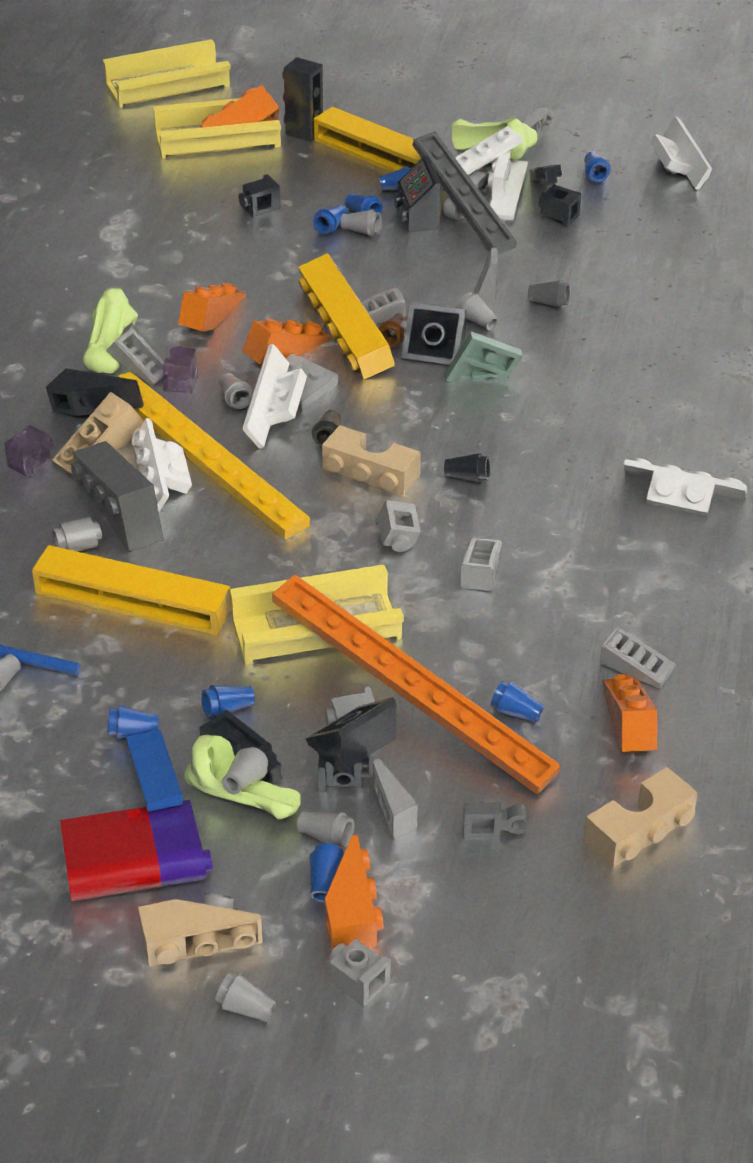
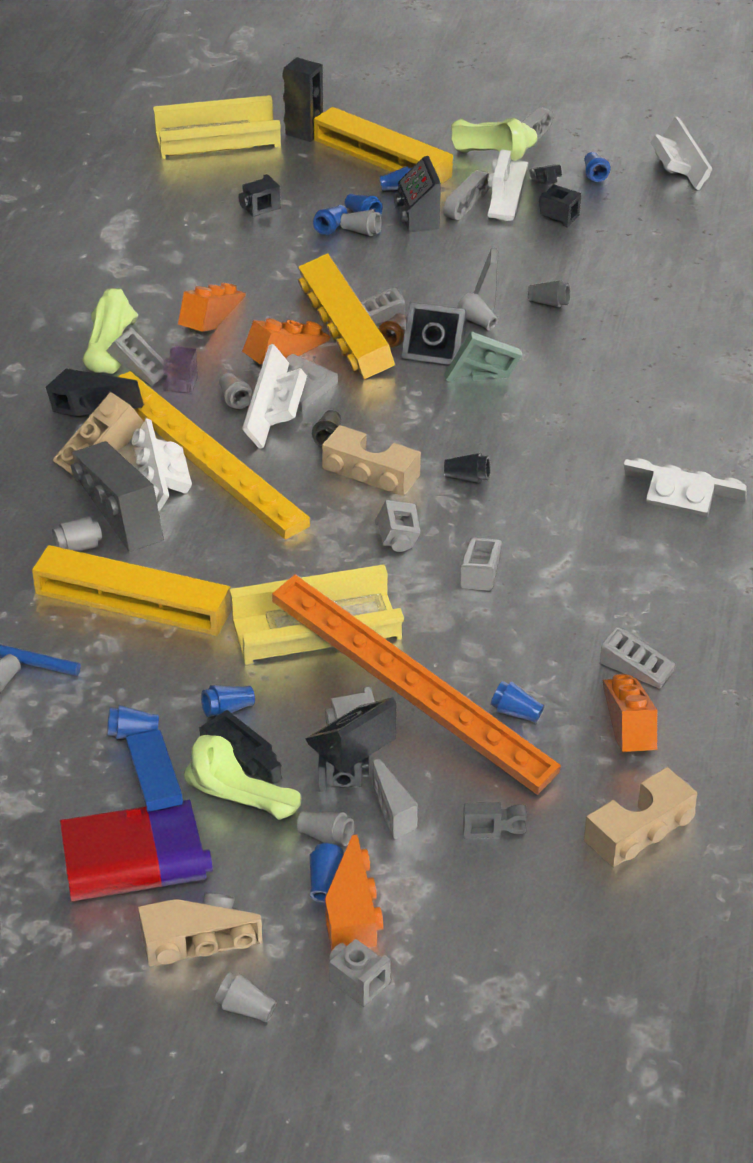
(28, 450): clear purple brick -> none
(165, 72): light yellow piece -> none
(247, 768): light grey cone -> none
(254, 106): orange slope -> none
(465, 194): dark grey tile -> none
(482, 154): white bracket -> none

